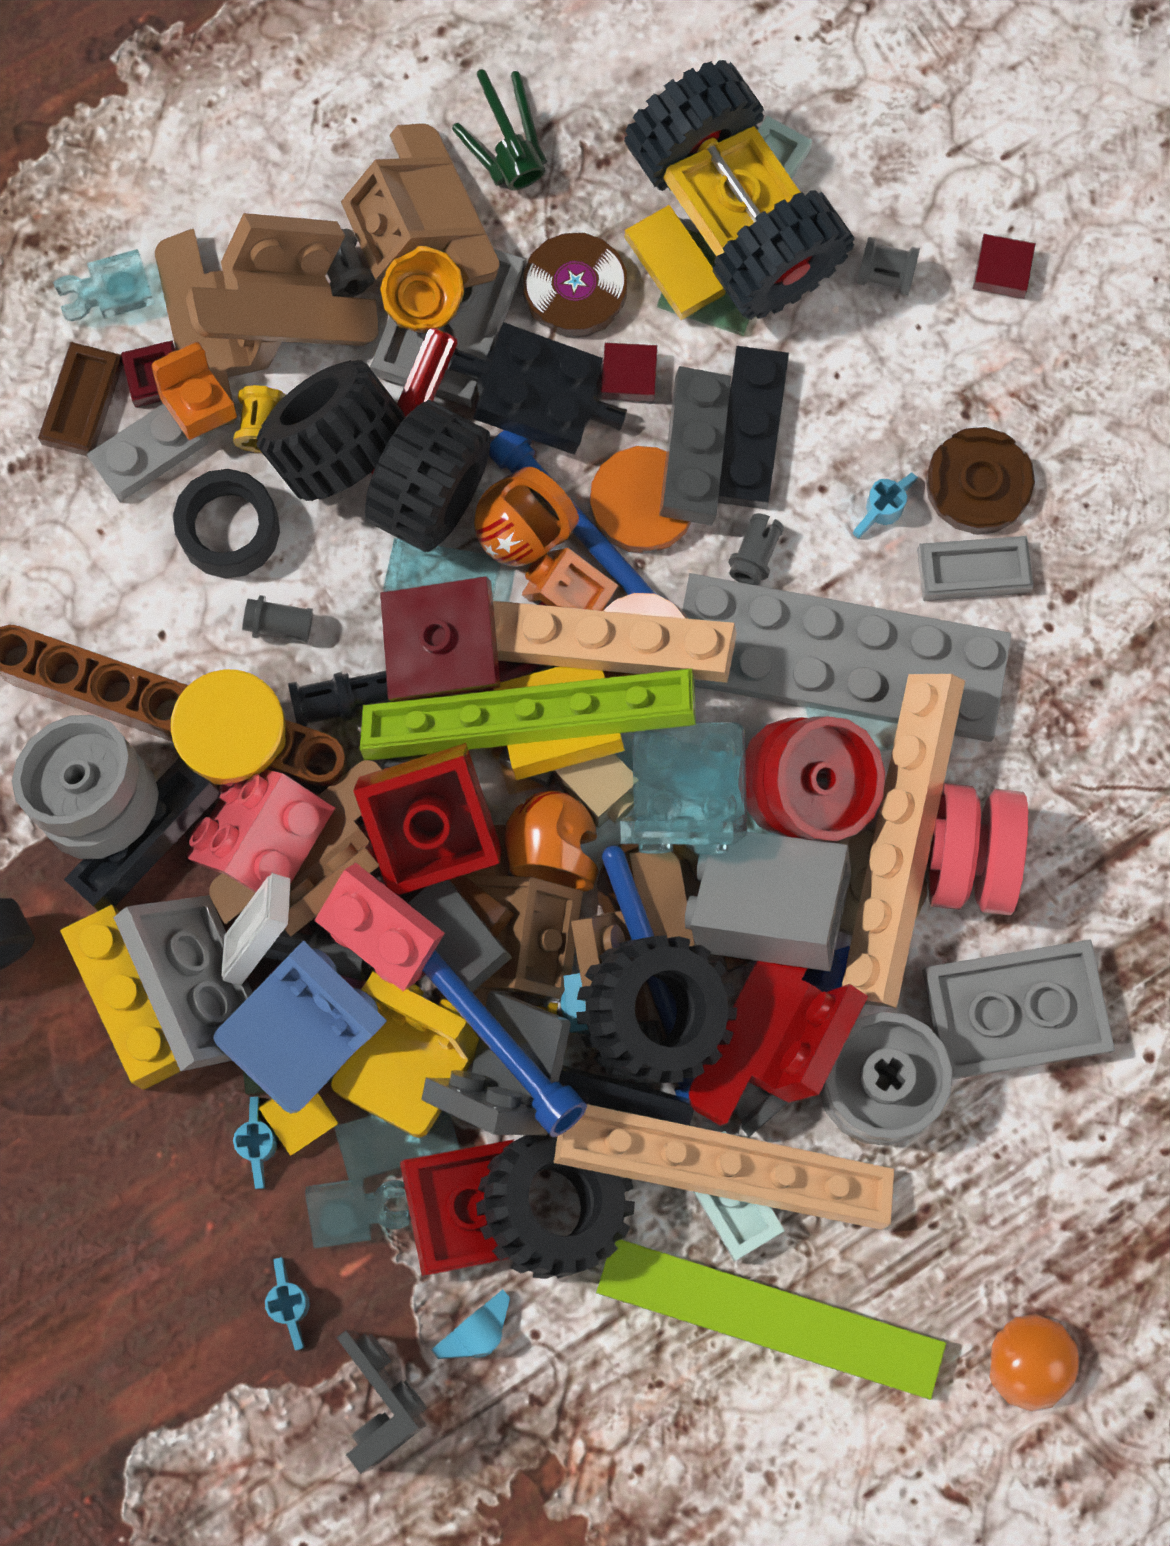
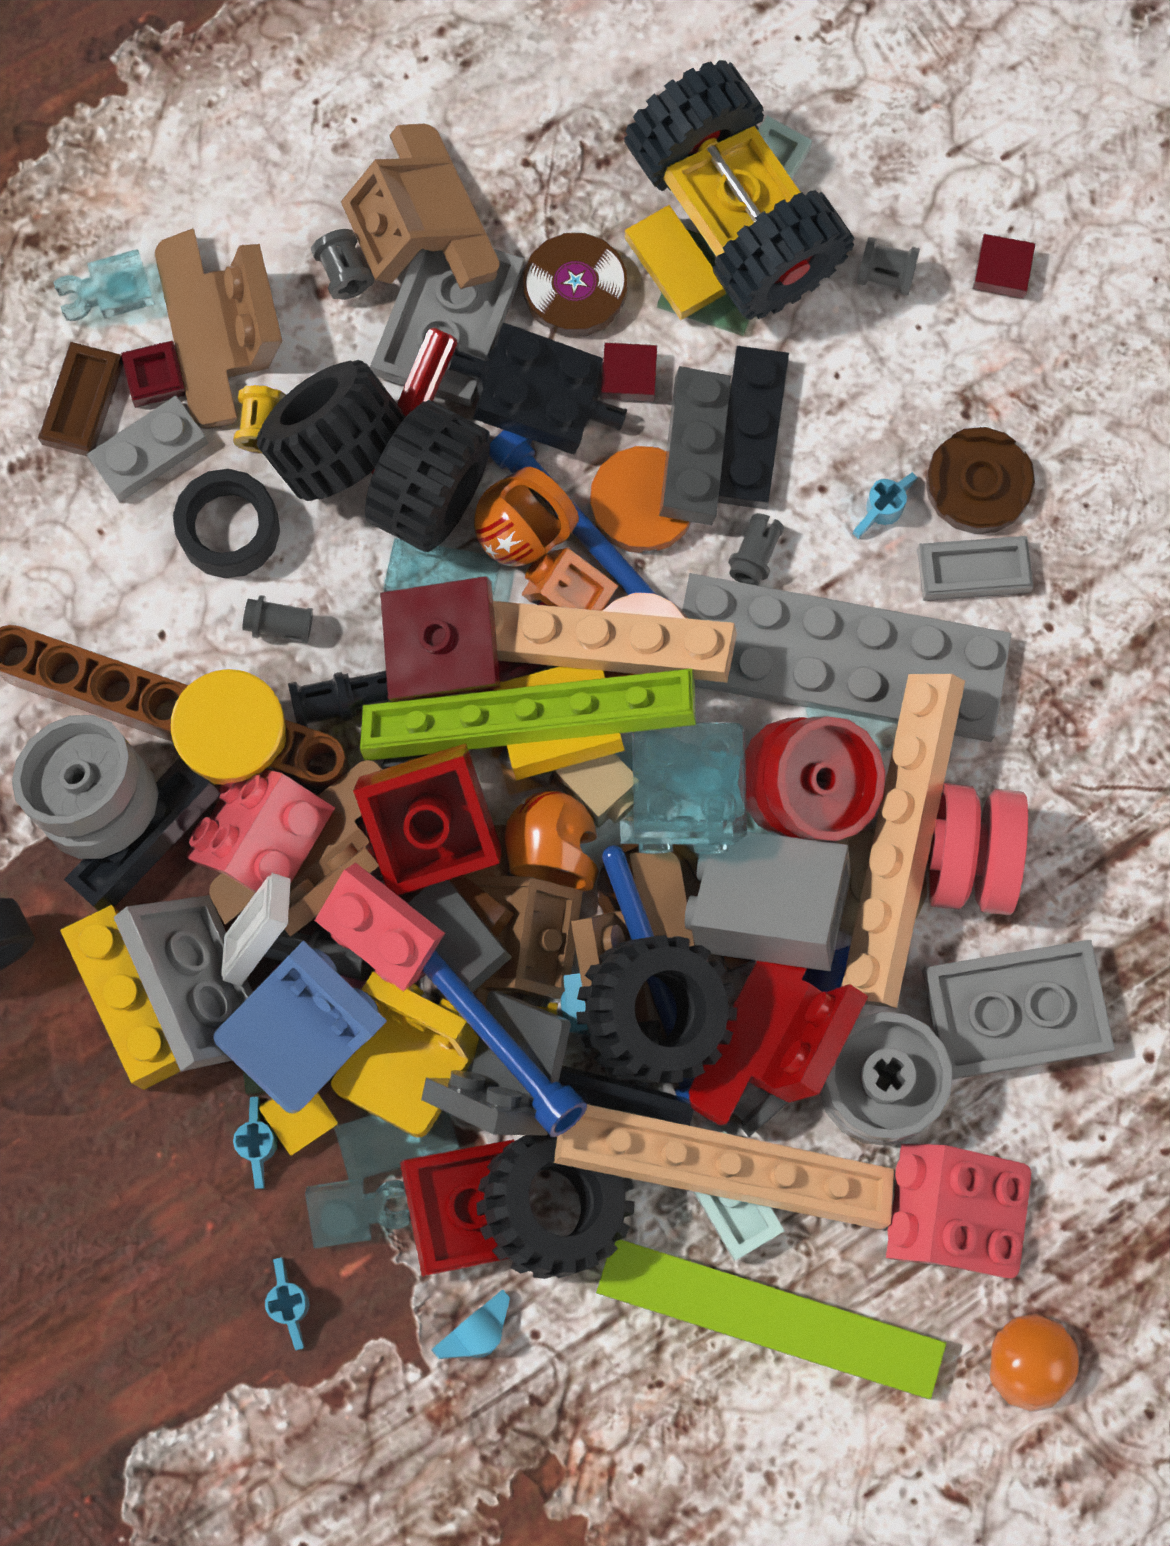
(192, 391): orange bracket -> none
(280, 287): medium nougat plate -> none
(381, 1434): dark grey bracket -> none
(422, 289): light orange hair -> none
(517, 160): dark green plant -> none
(959, 1210): none -> coral bracket

